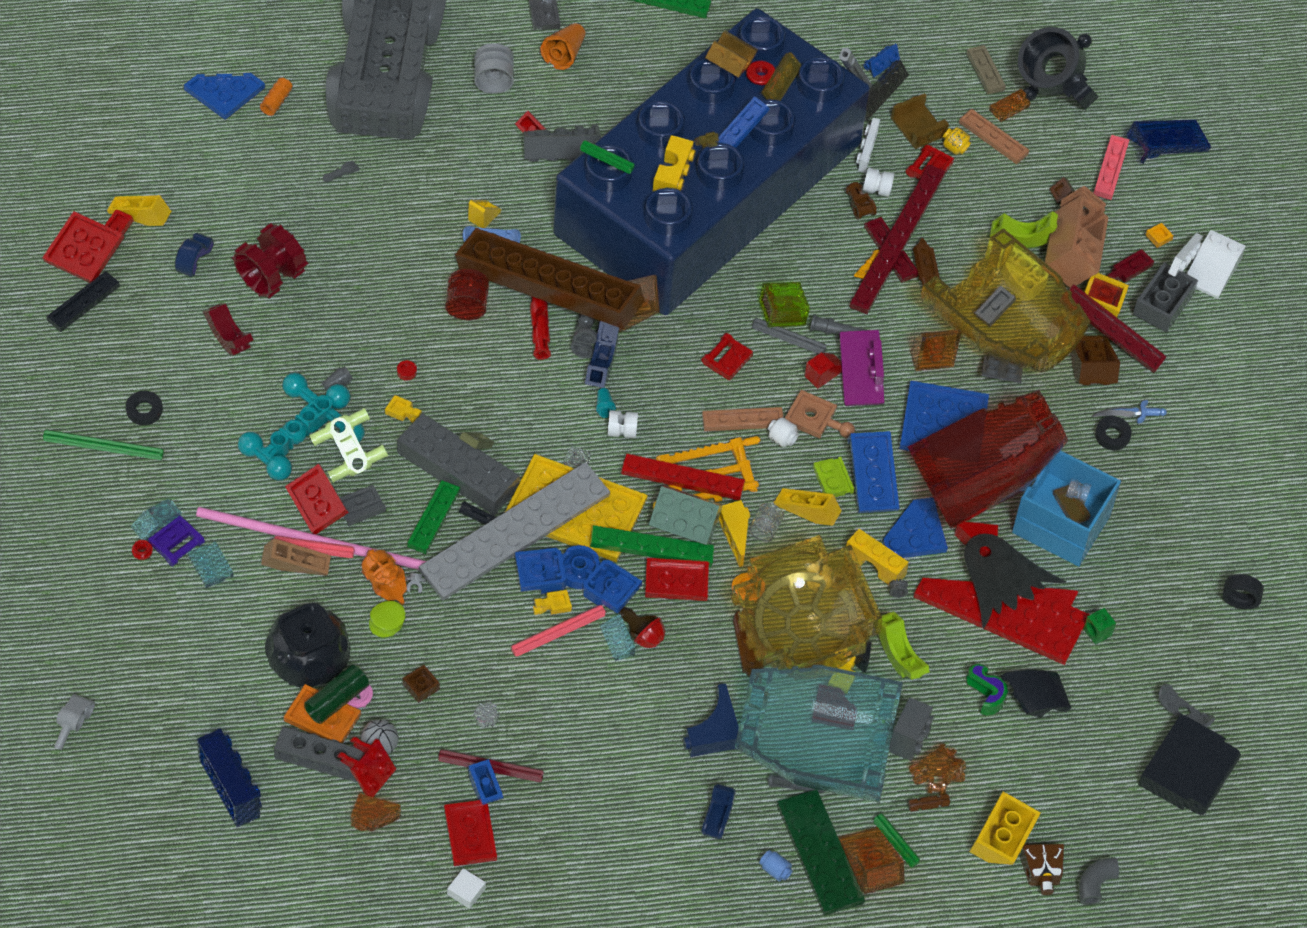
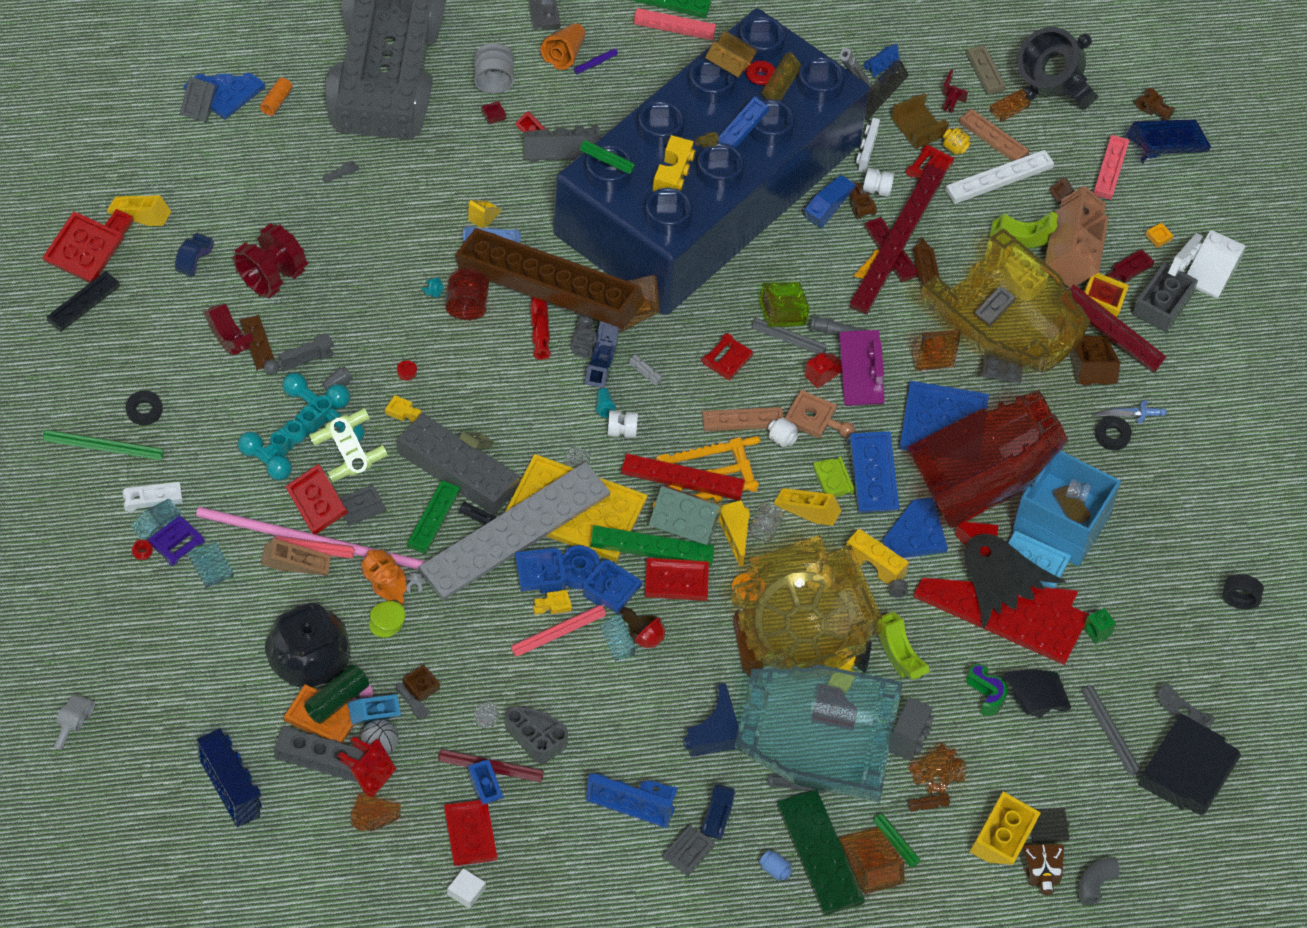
(151, 495): none -> white plate
(198, 99): none -> dark grey plate
(260, 347): none -> reddish brown plate
(305, 353): none -> dark grey plate
(374, 708): none -> dark azure brick
(417, 707): none -> dark grey piece
(435, 287): none -> teal plate
(493, 112): none -> dark red plate
(543, 728): none -> dark grey beam
(595, 61): none -> dark purple piece
(639, 803): none -> blue plate
(645, 369): none -> light grey axle
(674, 24): none -> coral piece
(689, 850): none -> dark grey plate
(828, 201): none -> blue slope
(953, 94): none -> dark red bracket
(999, 176): none -> white plate
(1042, 555): none -> medium azure plate
(1051, 826): none -> clear smoke piece
(1111, 730): none -> dark grey axle
(1154, 104): none -> reddish brown connector

